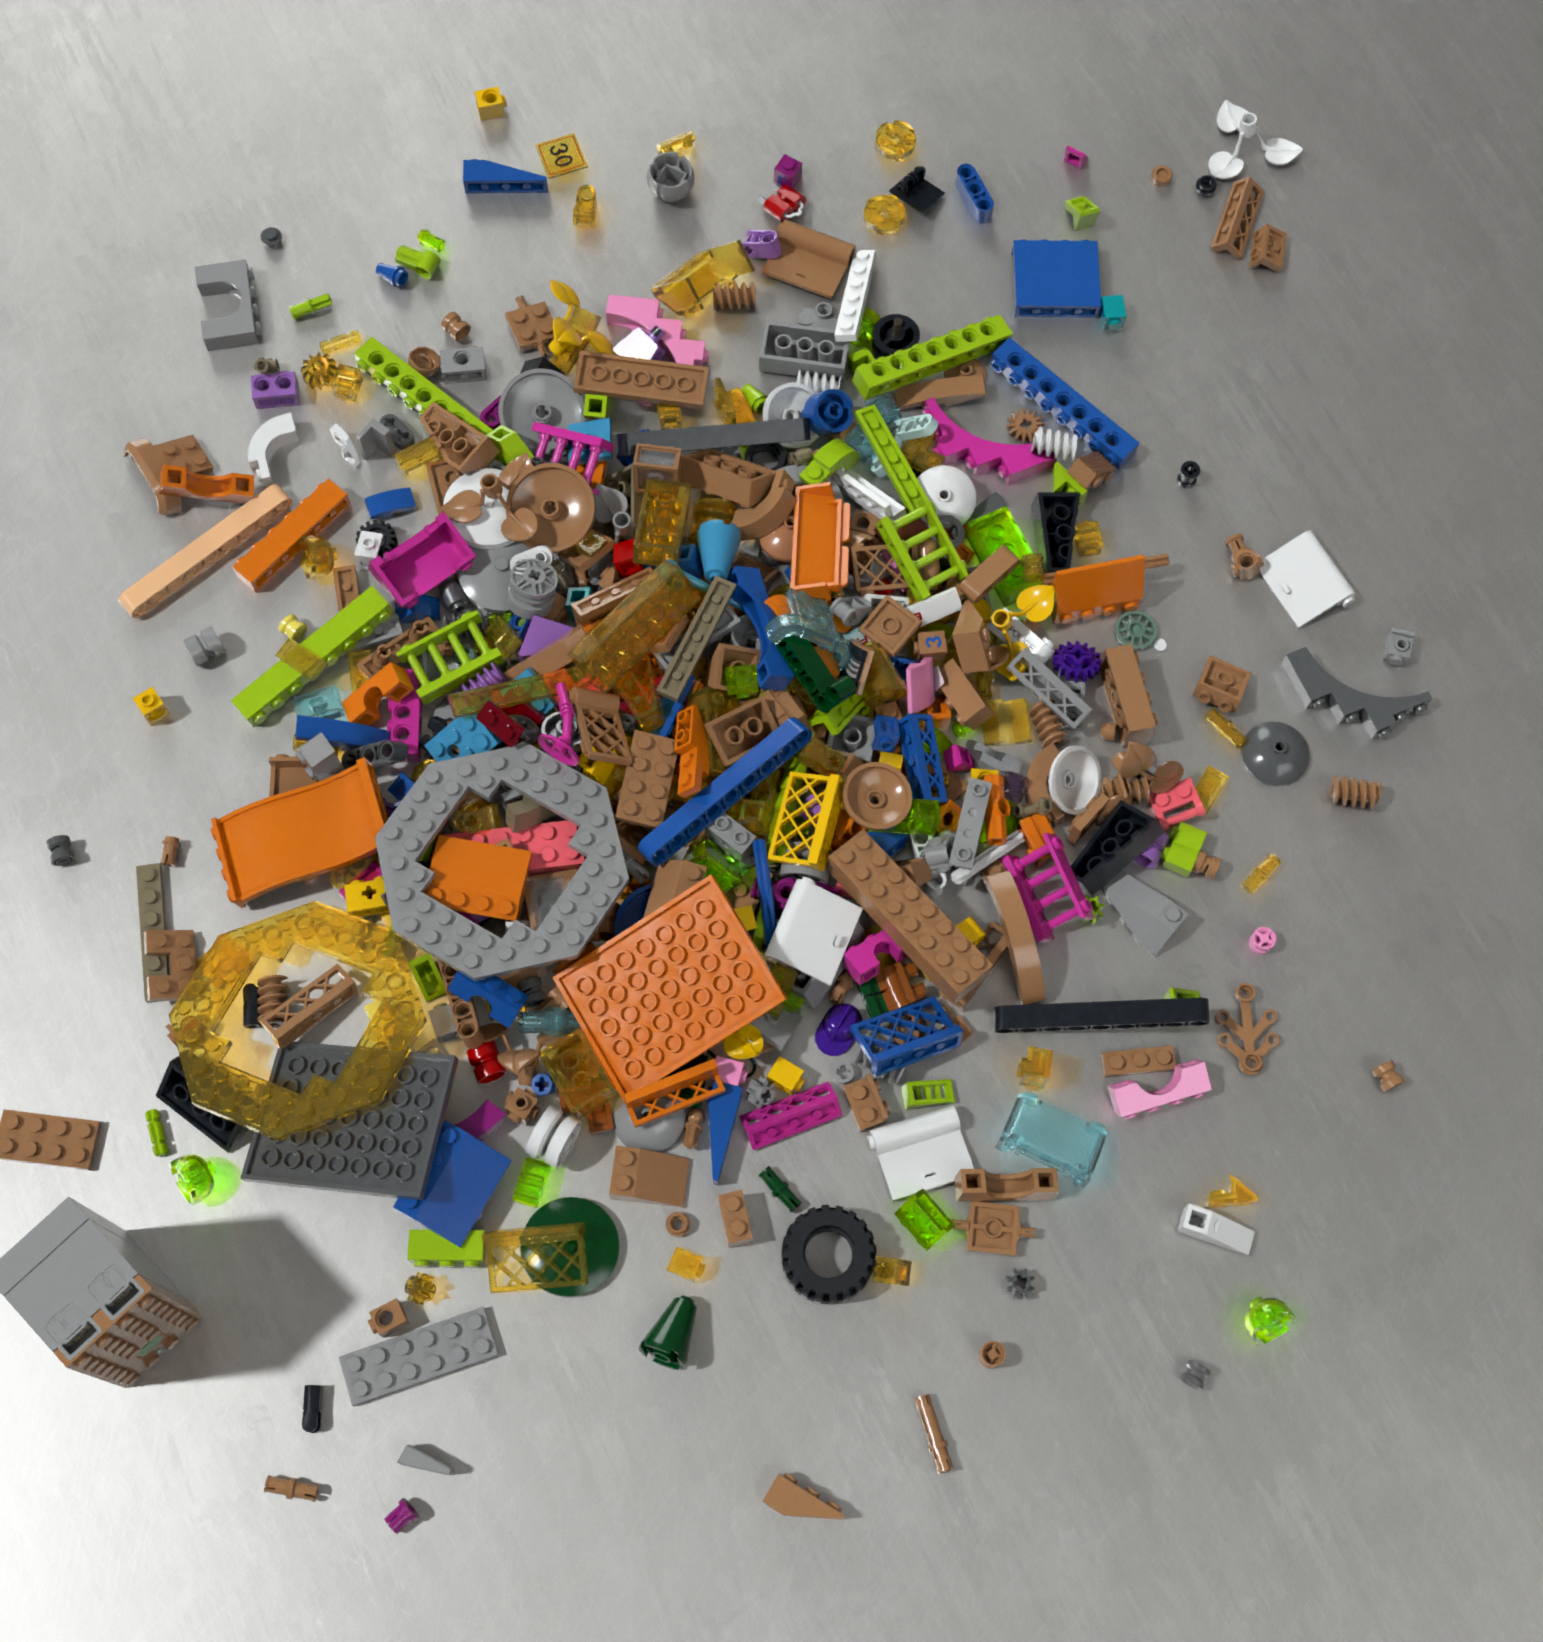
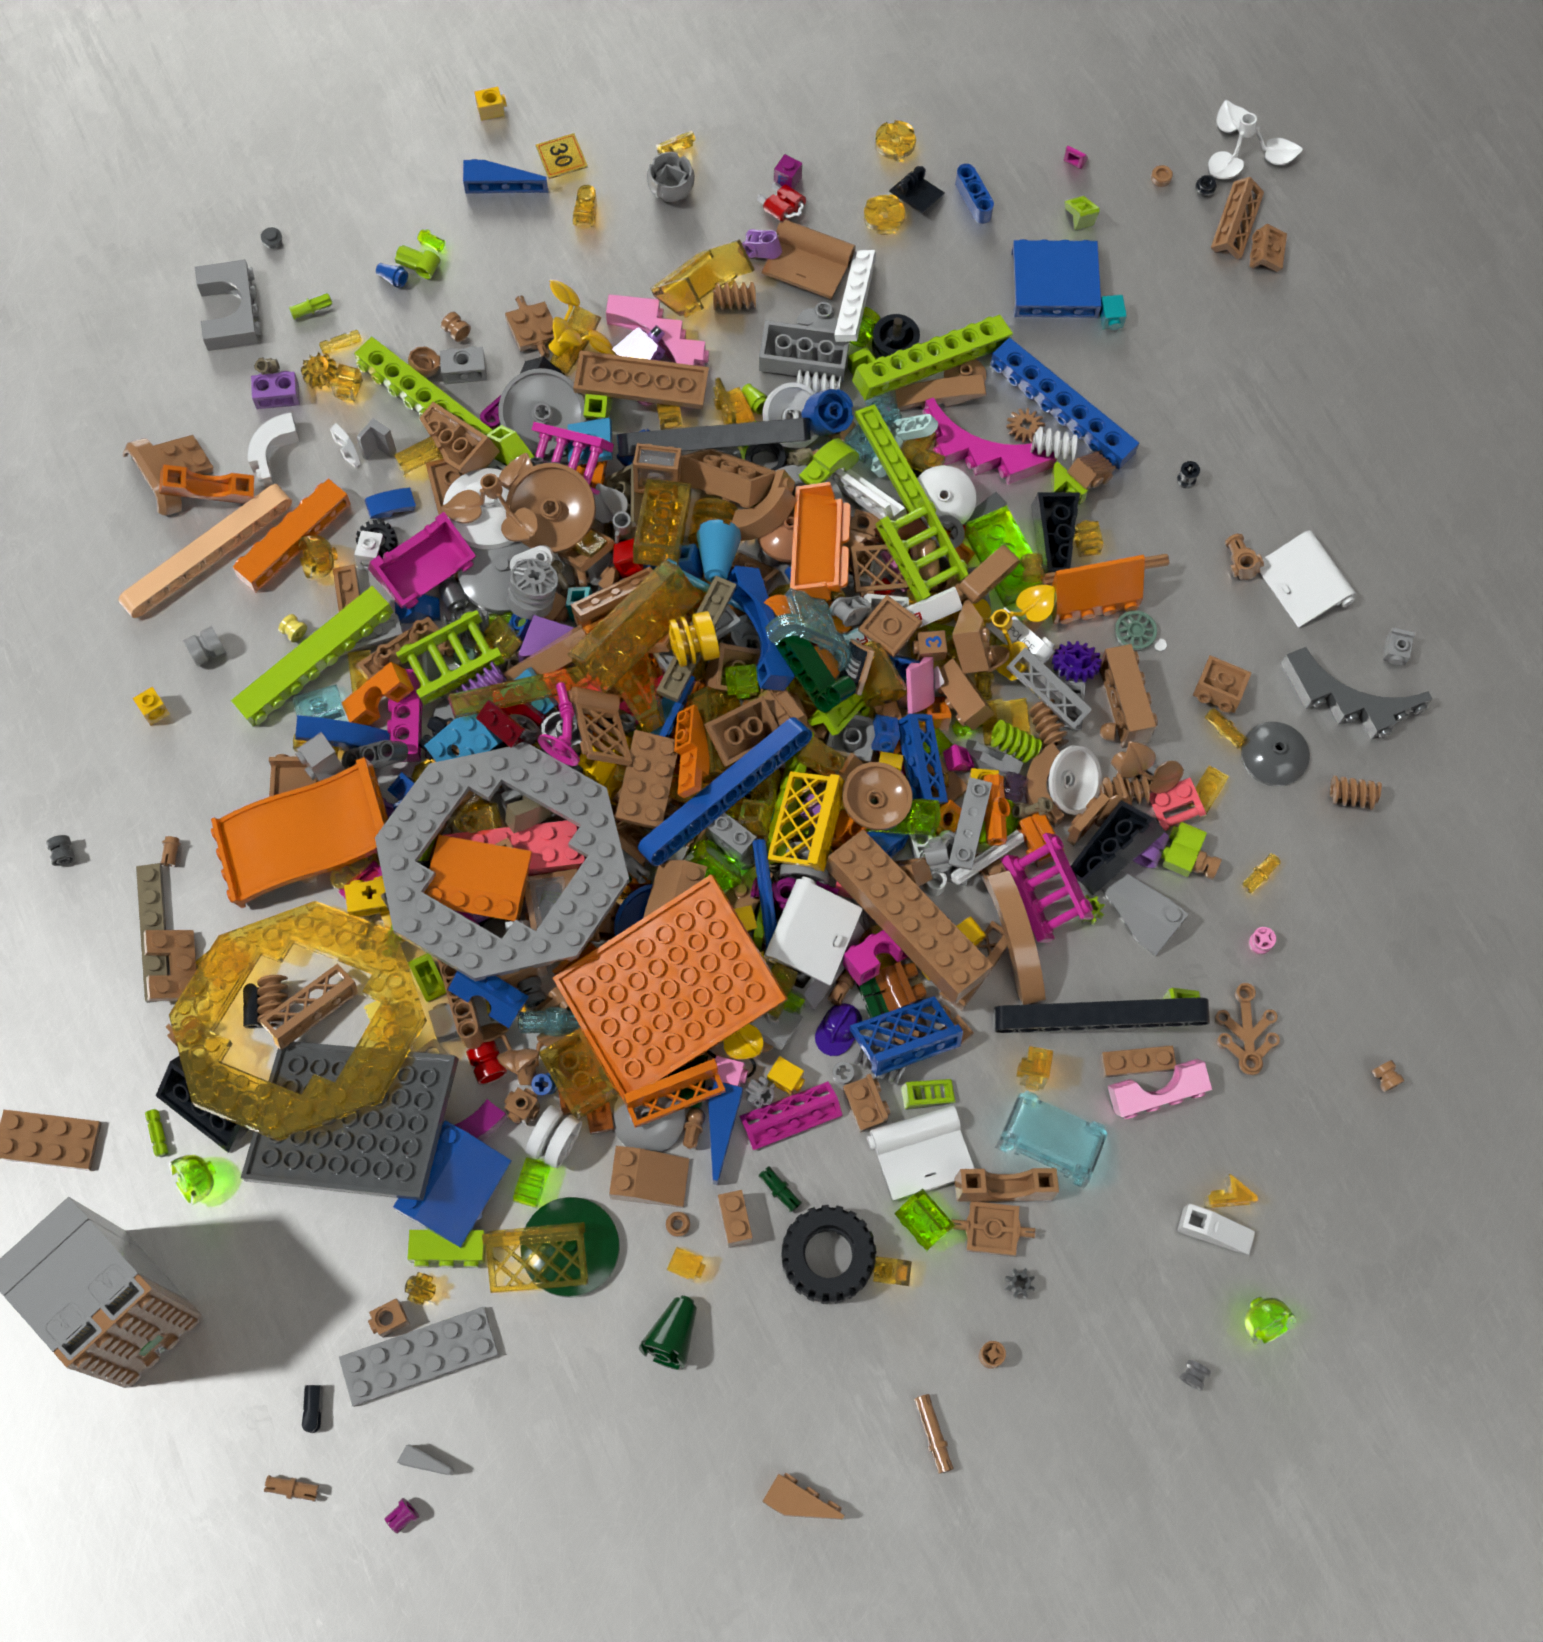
(300, 659): clear yellow plate -> none
(400, 428): dark grey beam -> none
(694, 639): none -> yellow wheel
(1015, 741): none -> lime piece

